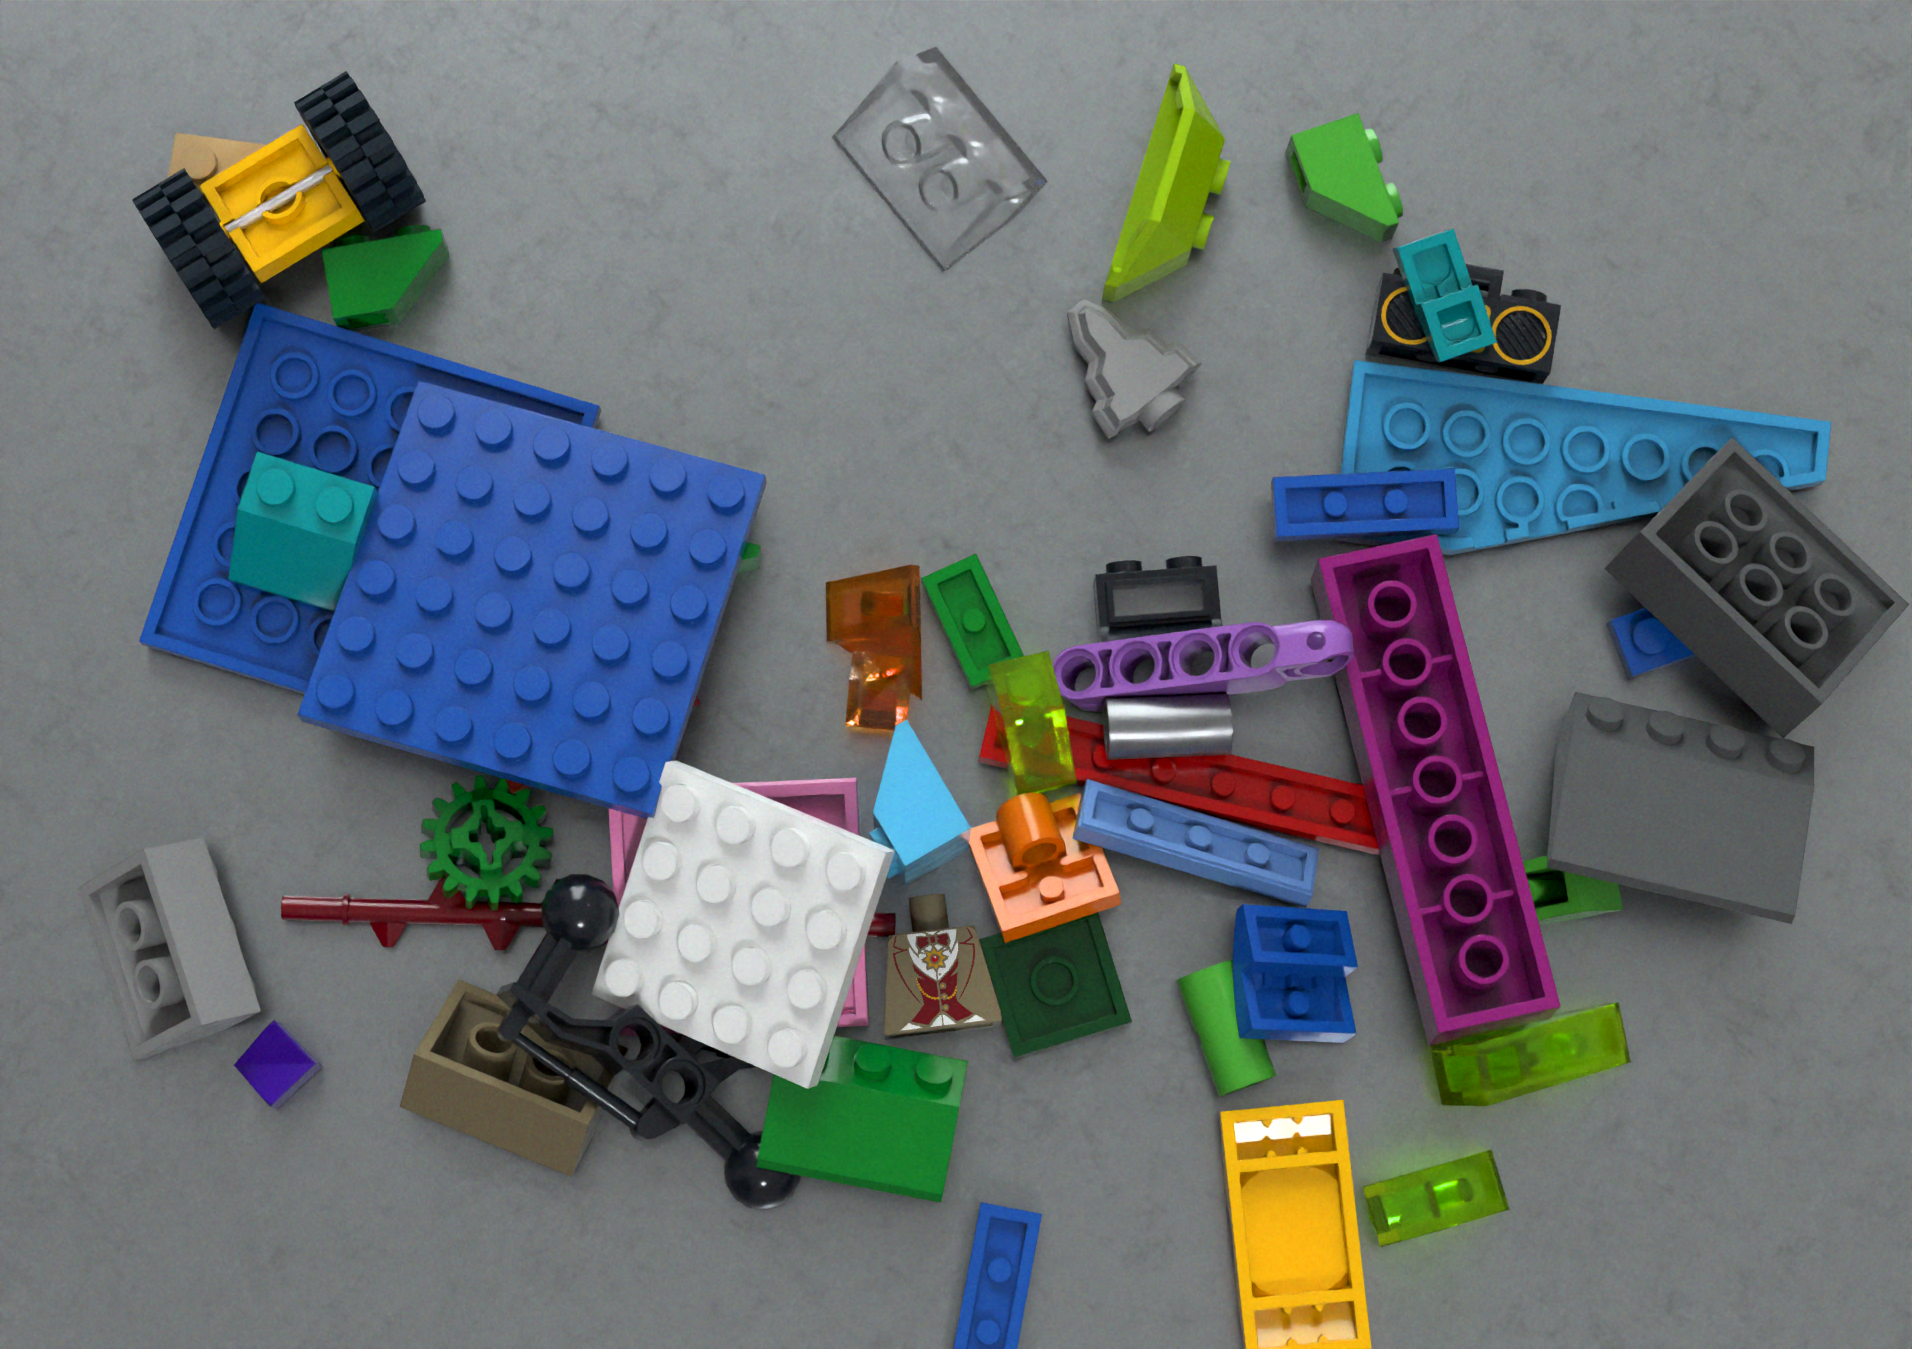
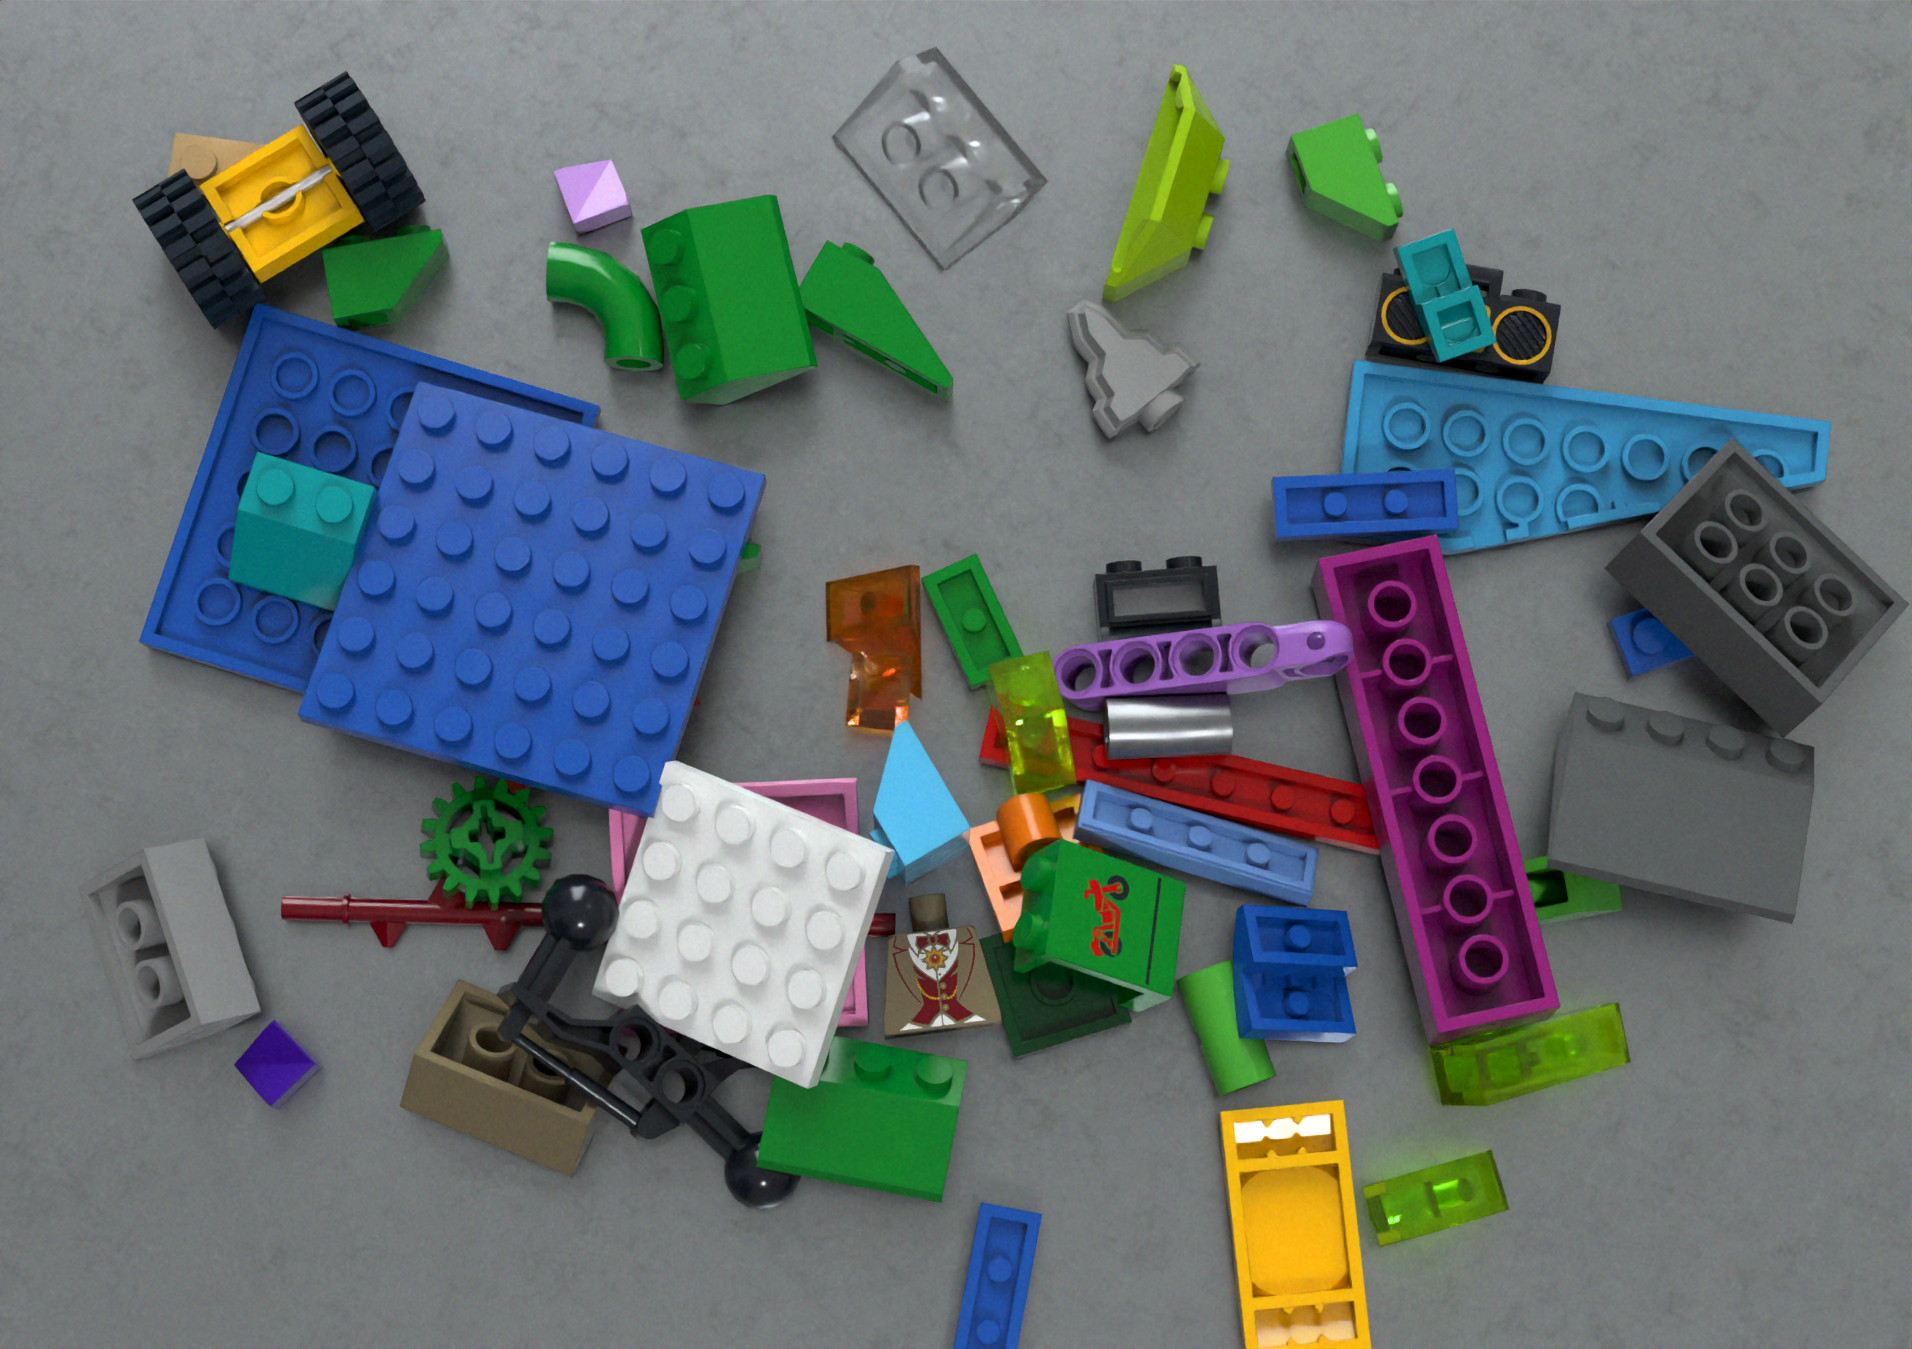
(592, 195): none -> lavender slope
(614, 297): none -> green cylinder
(728, 299): none -> green slope
(860, 309): none -> green slope
(1100, 921): none -> green panel

